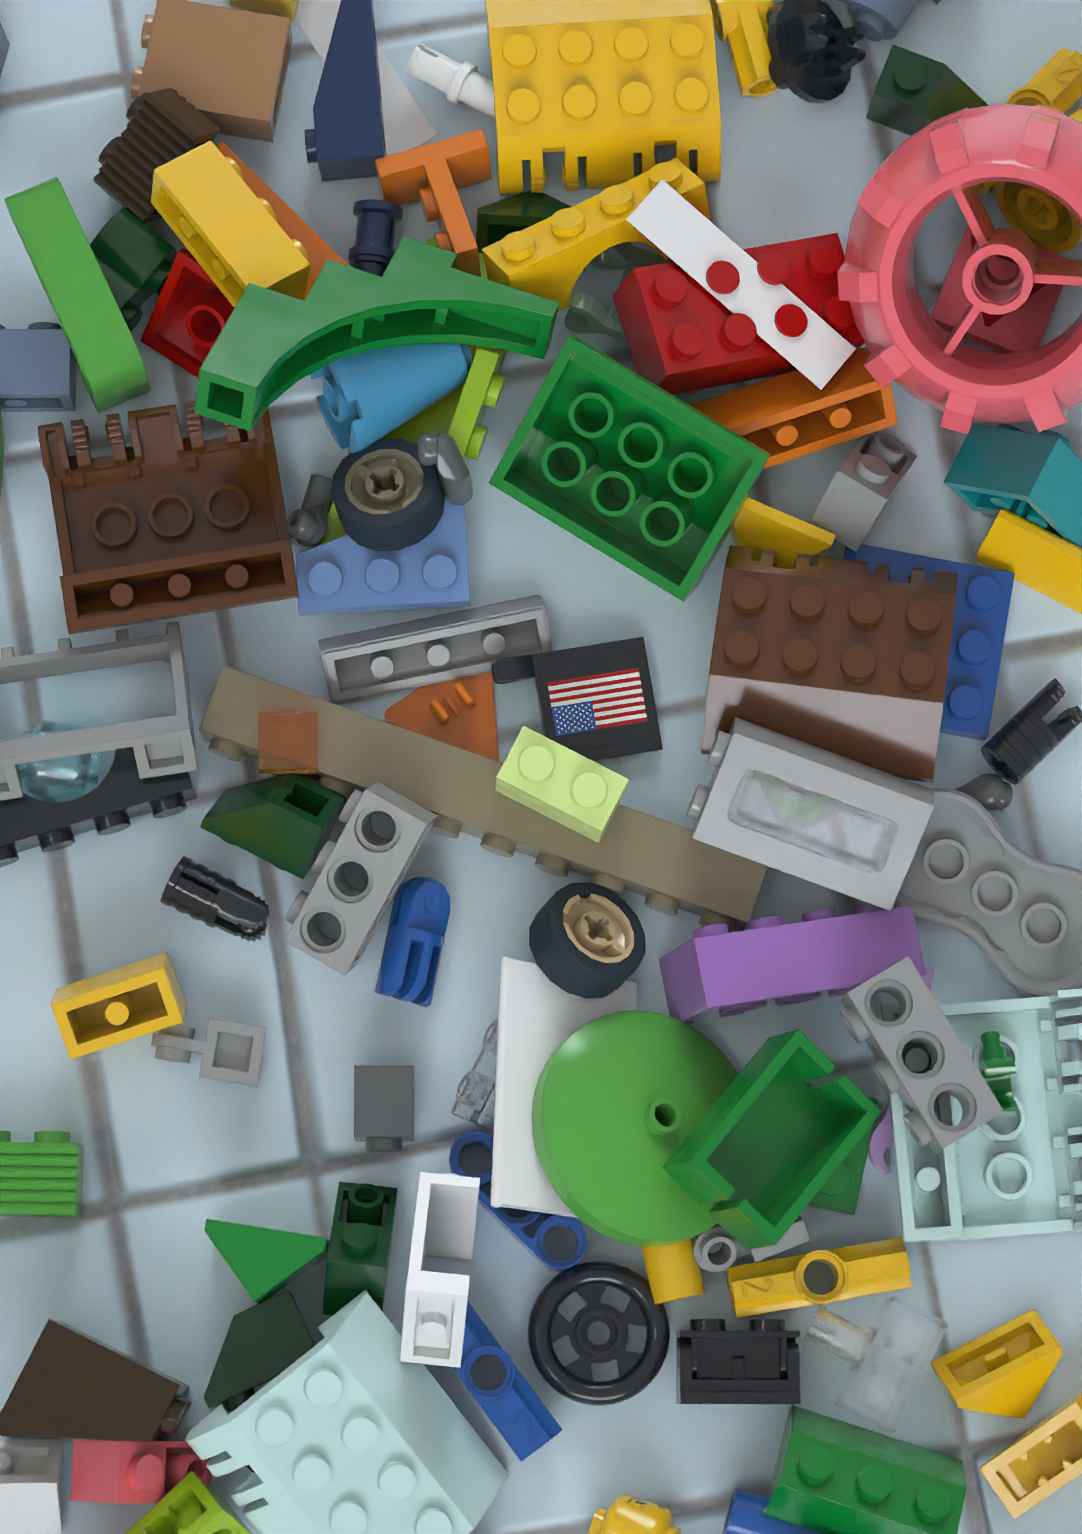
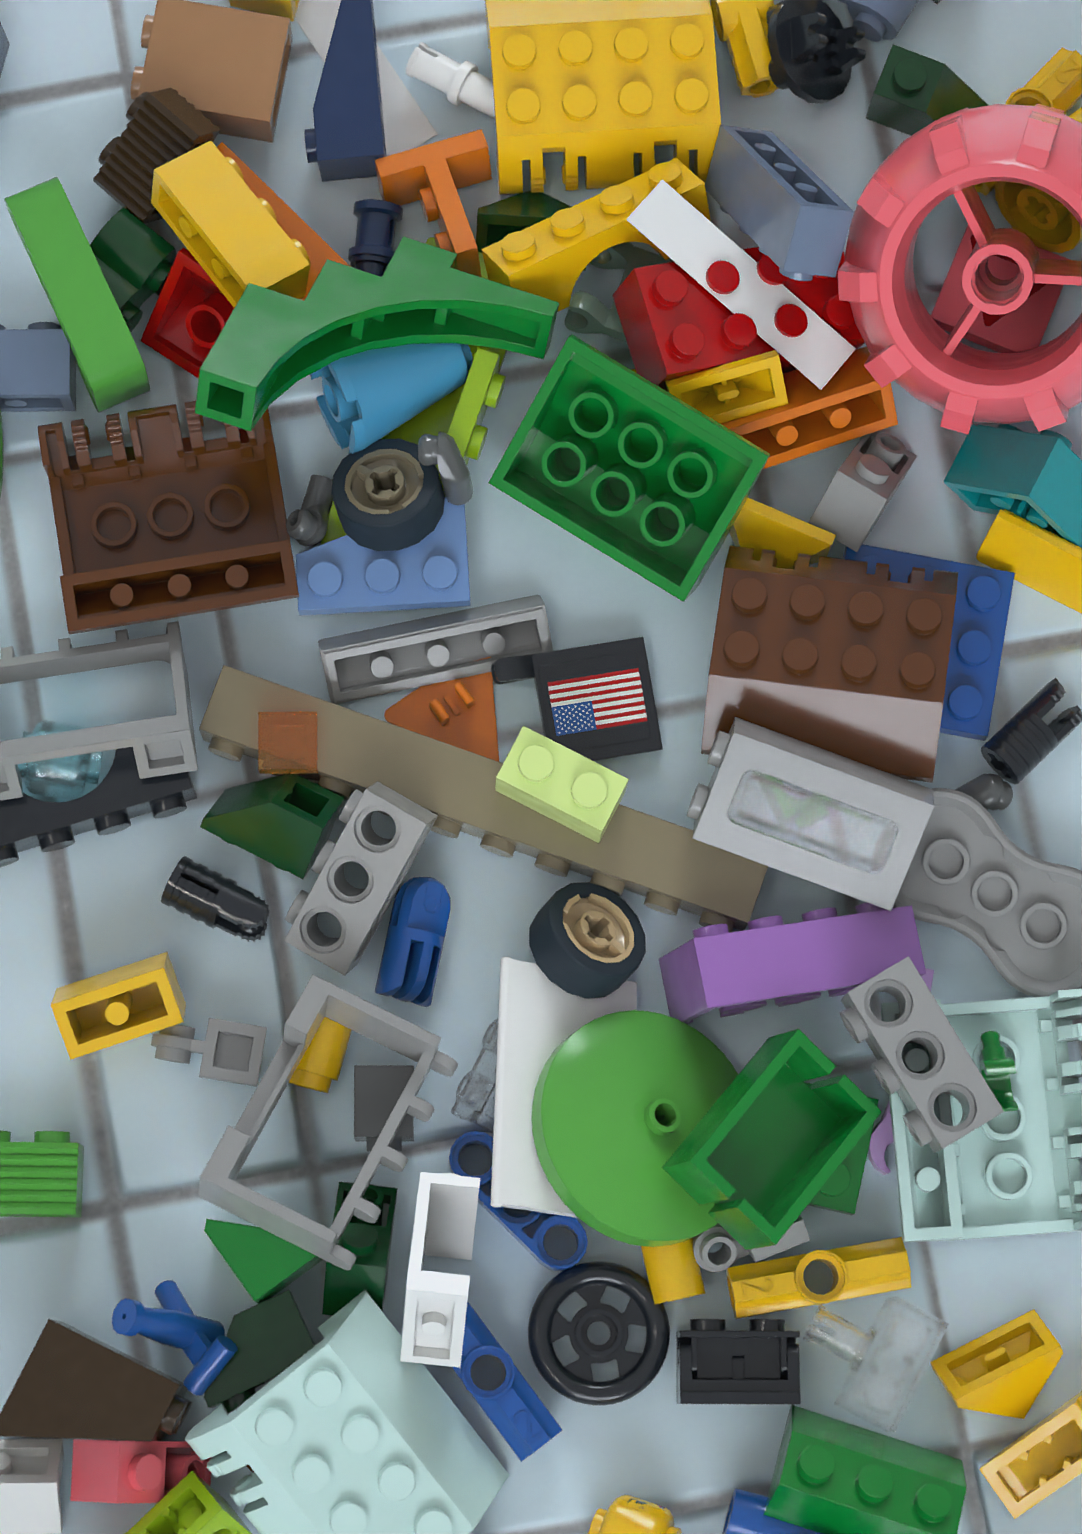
(178, 1327): none -> blue piece
(319, 1001): none -> light grey hinge
(323, 1057): none -> yellow brick
(734, 388): none -> yellow slope
(778, 202): none -> sand blue brick

